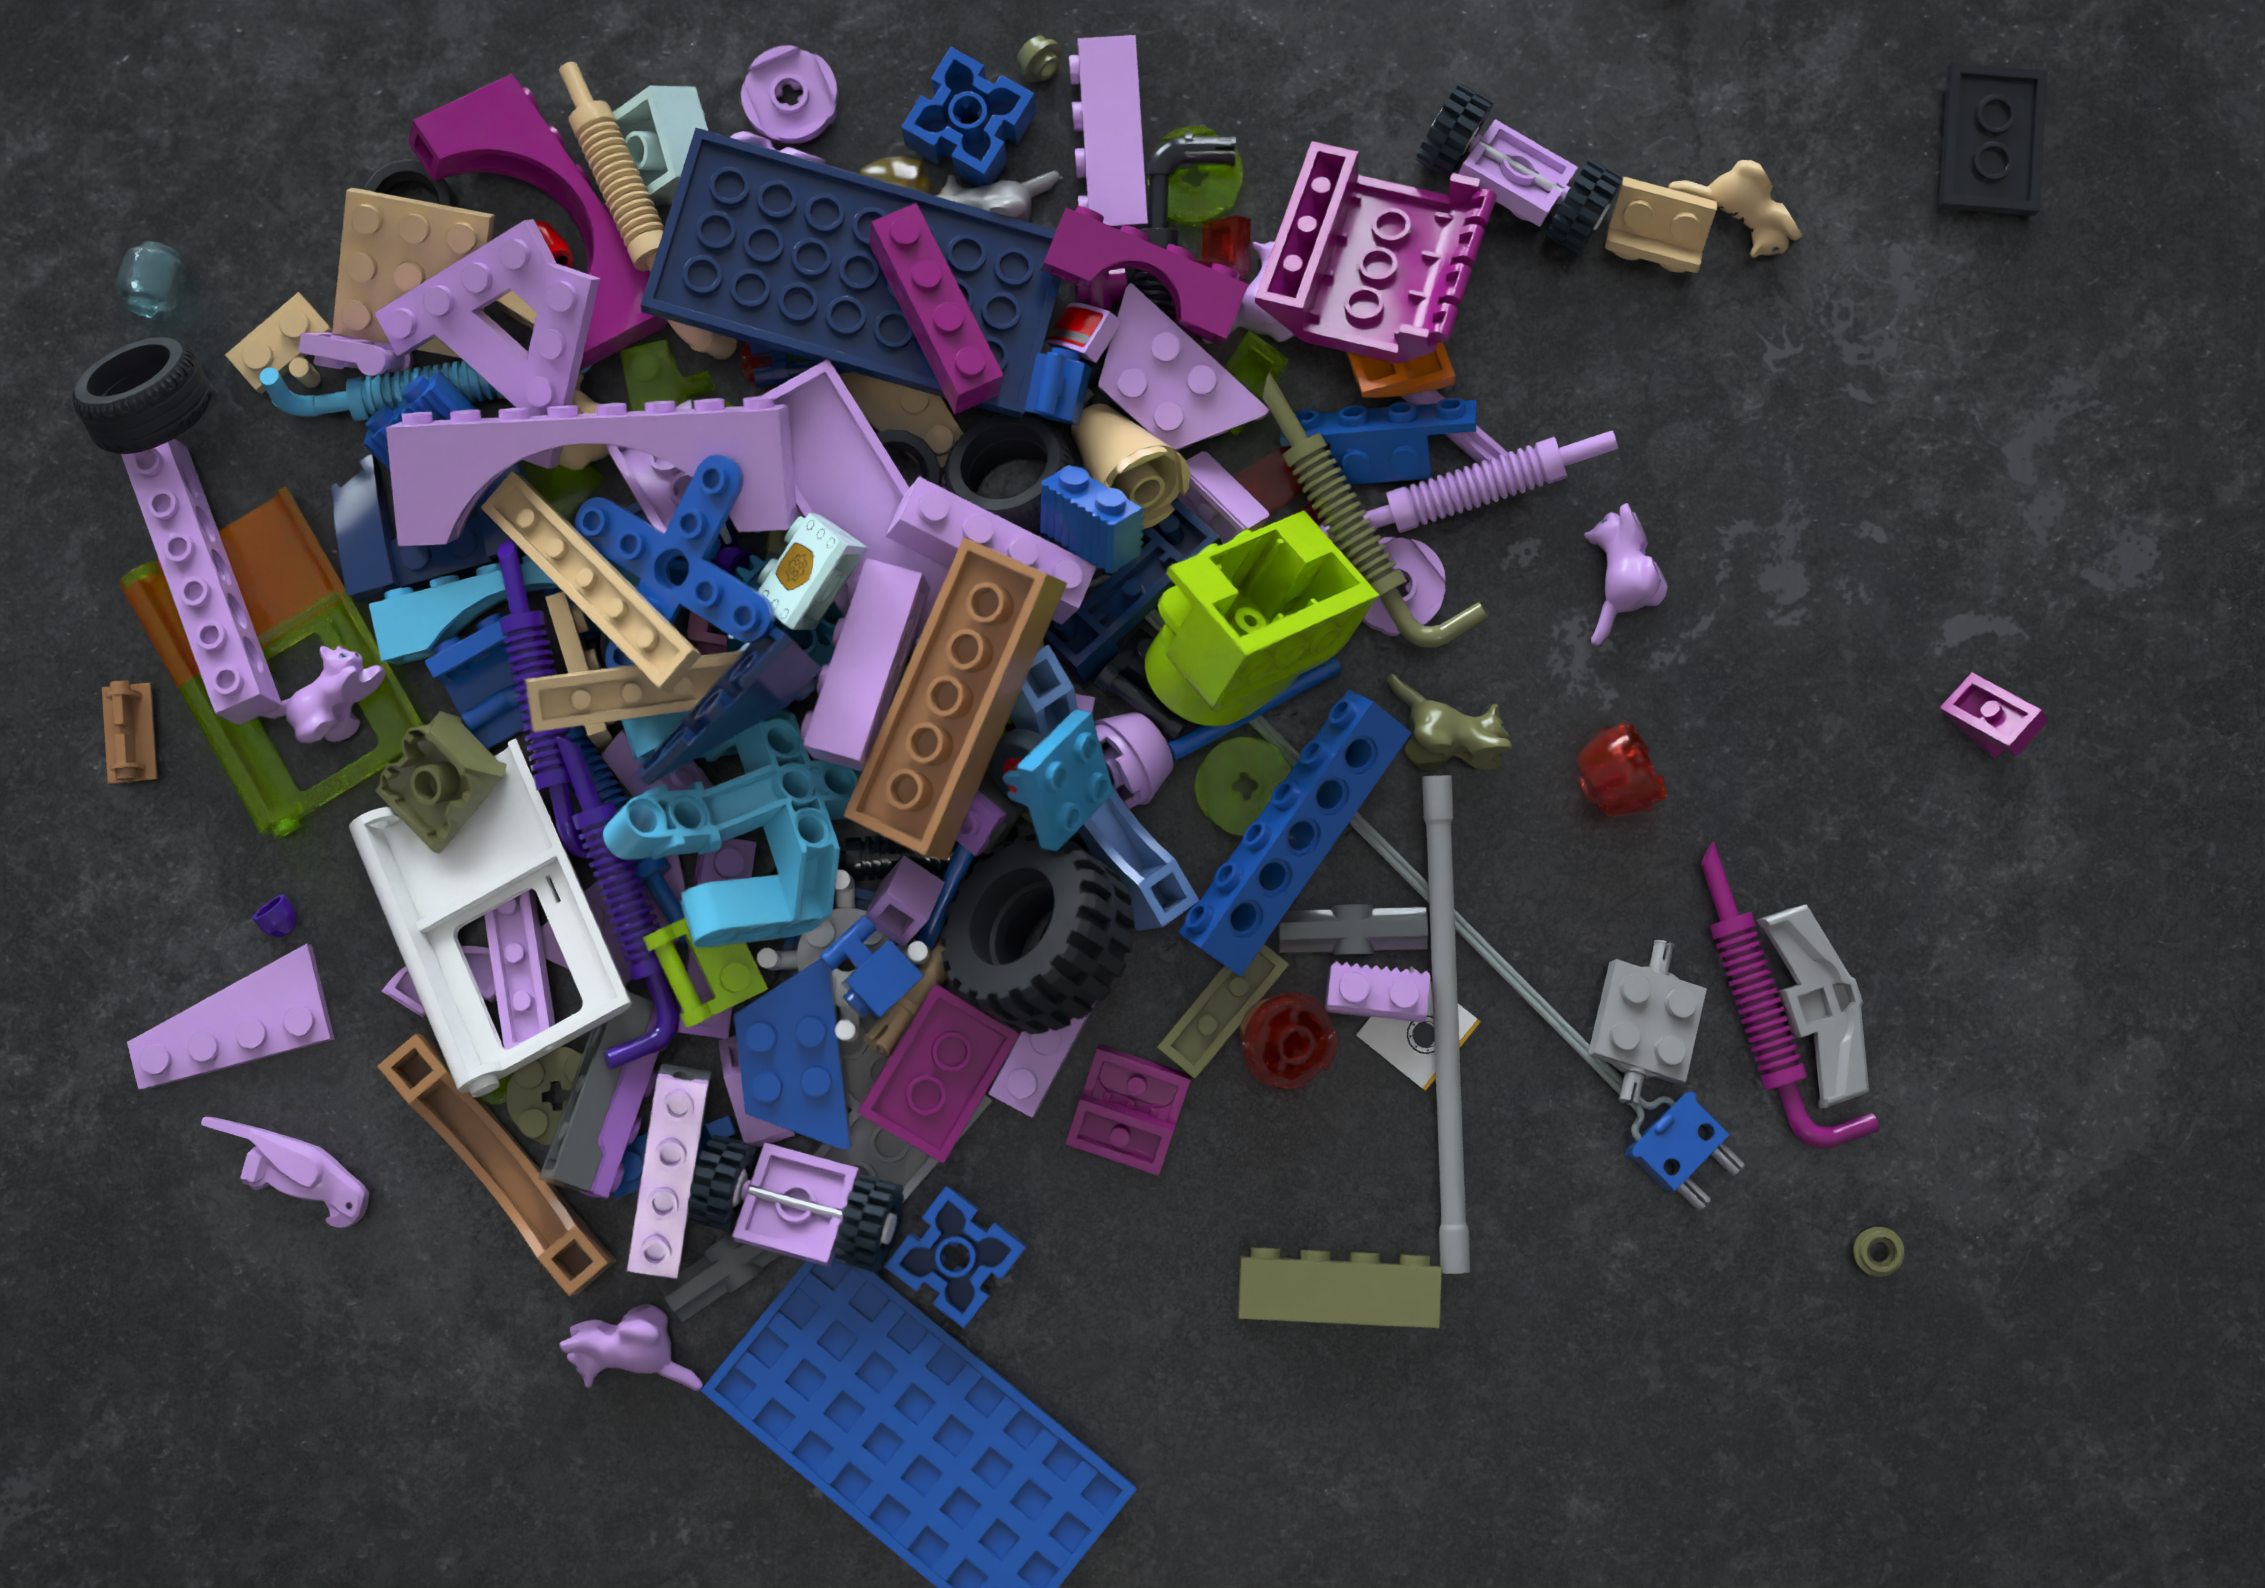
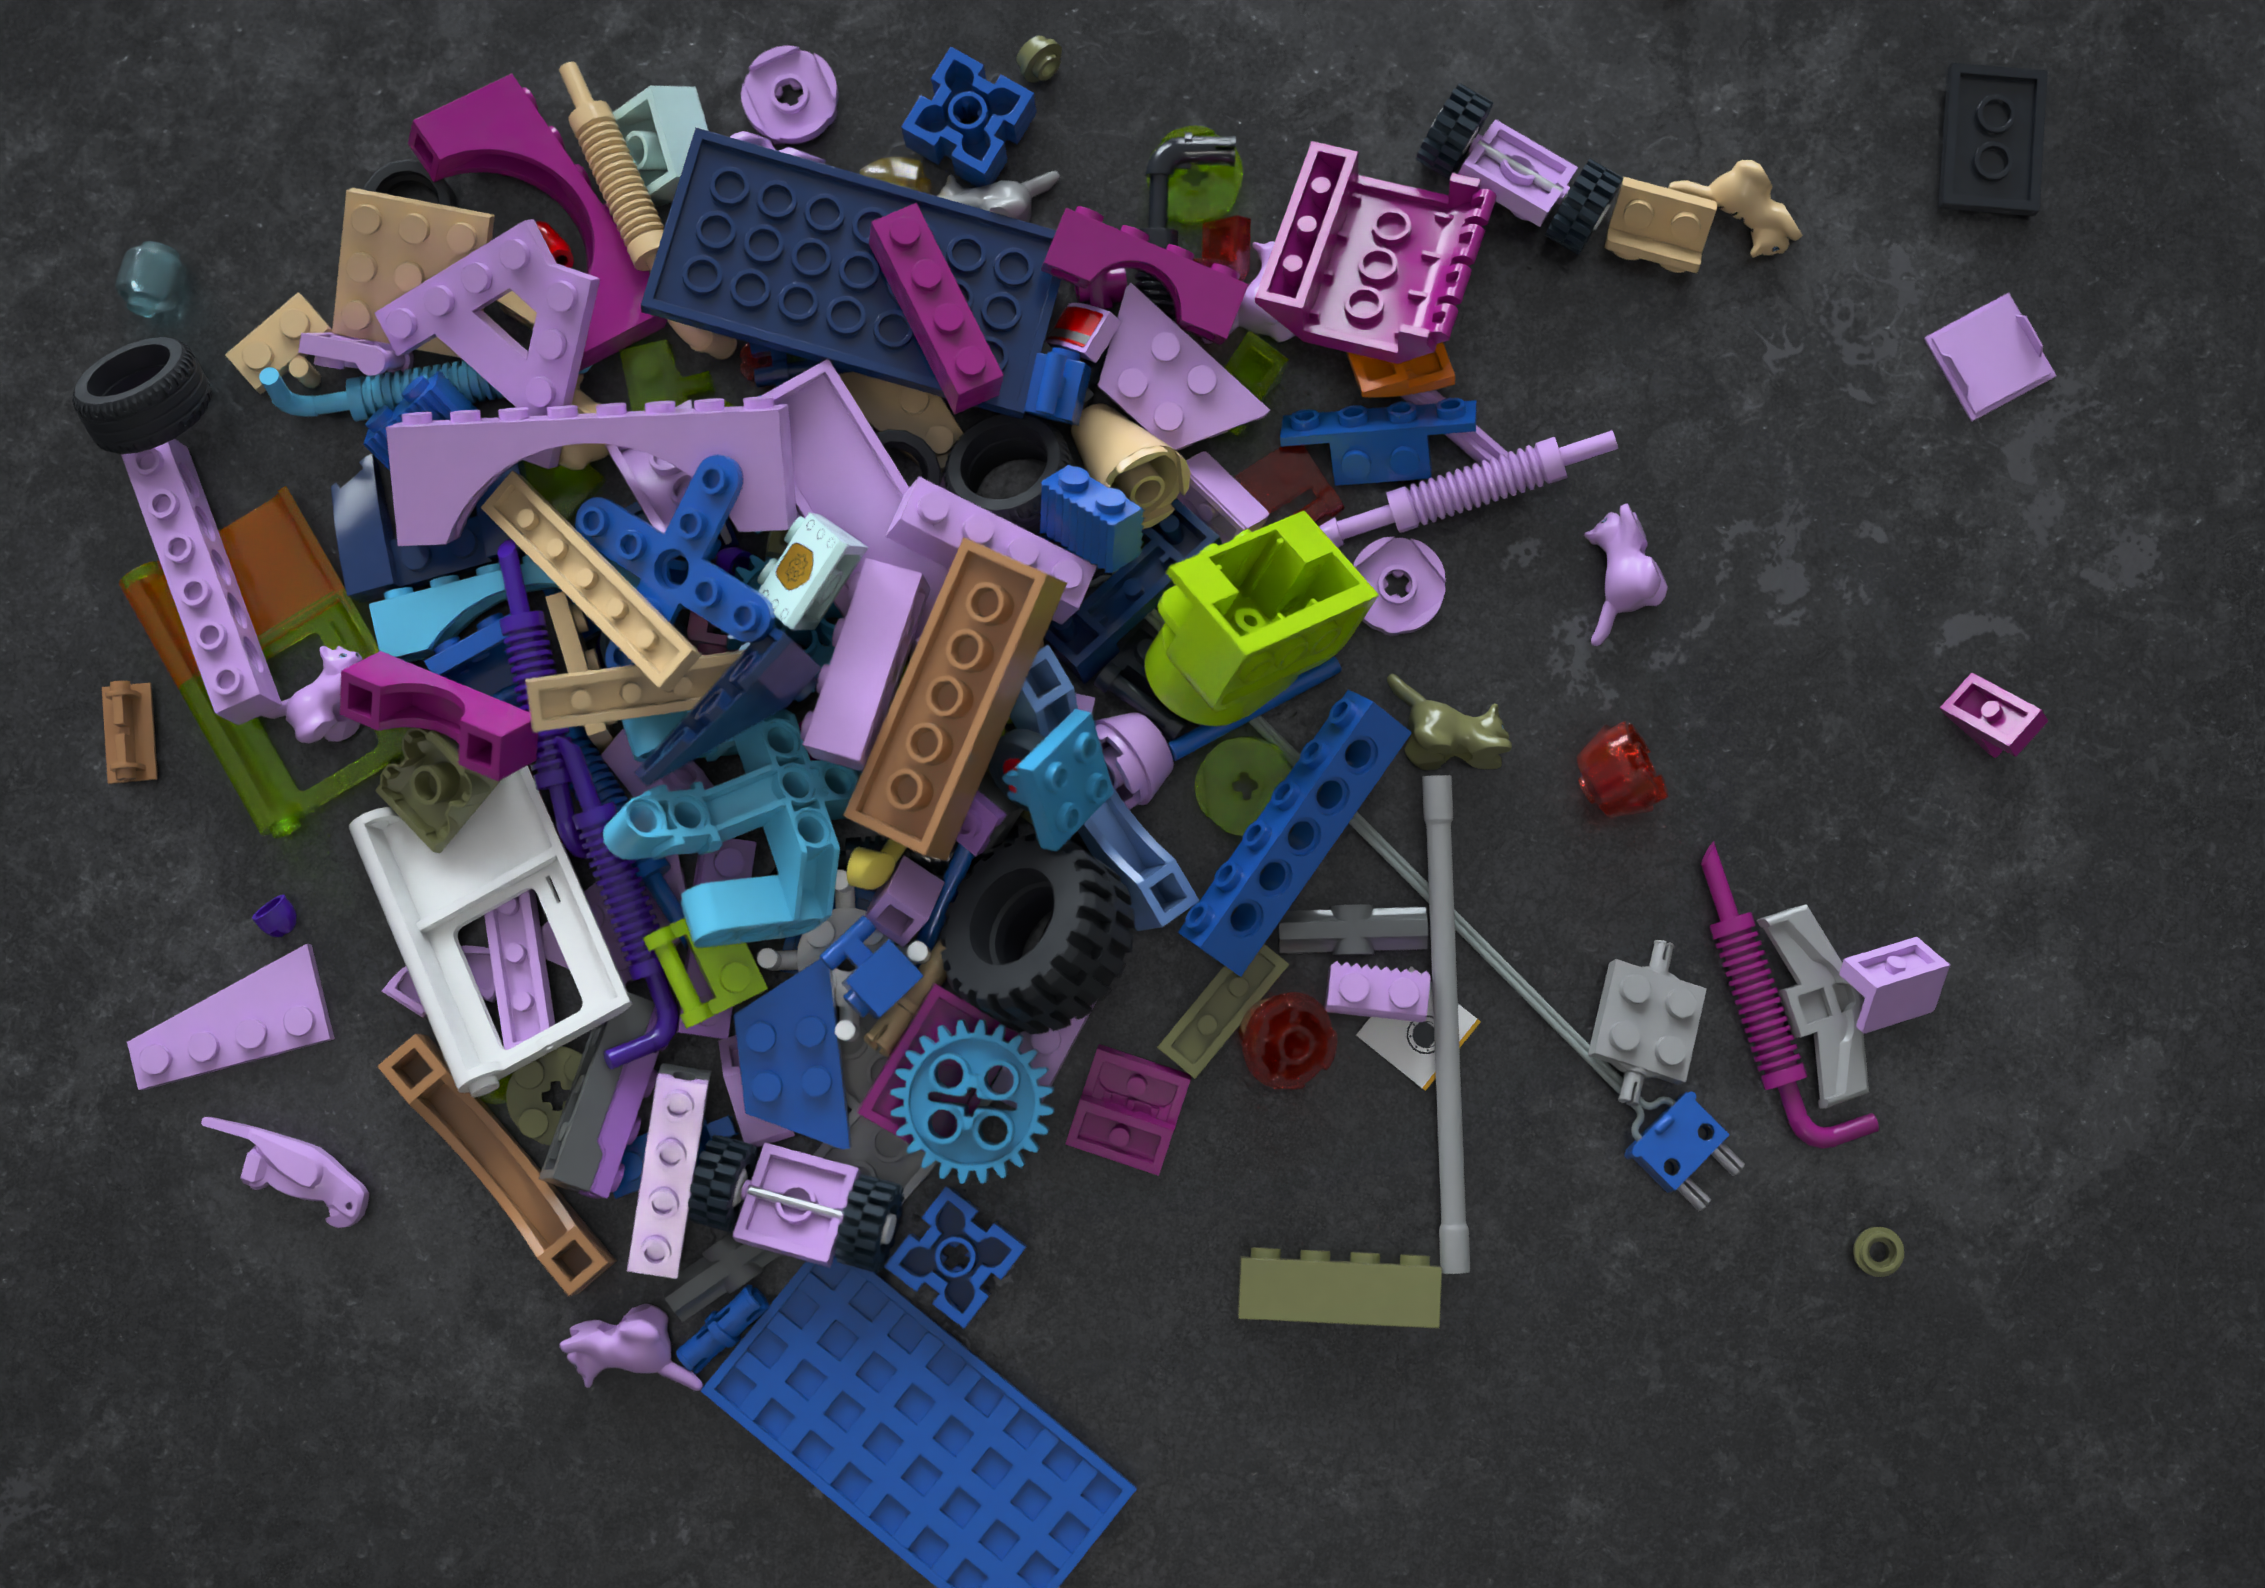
(396, 694): none -> magenta arch
(722, 1329): none -> blue pin
(873, 868): none -> light yellow bar
(977, 1055): none -> dark azure gear
(1111, 129): lavender brick -> none
(1353, 529): olive piece -> none
(1896, 982): none -> lavender panel
(1990, 356): none -> lavender piece

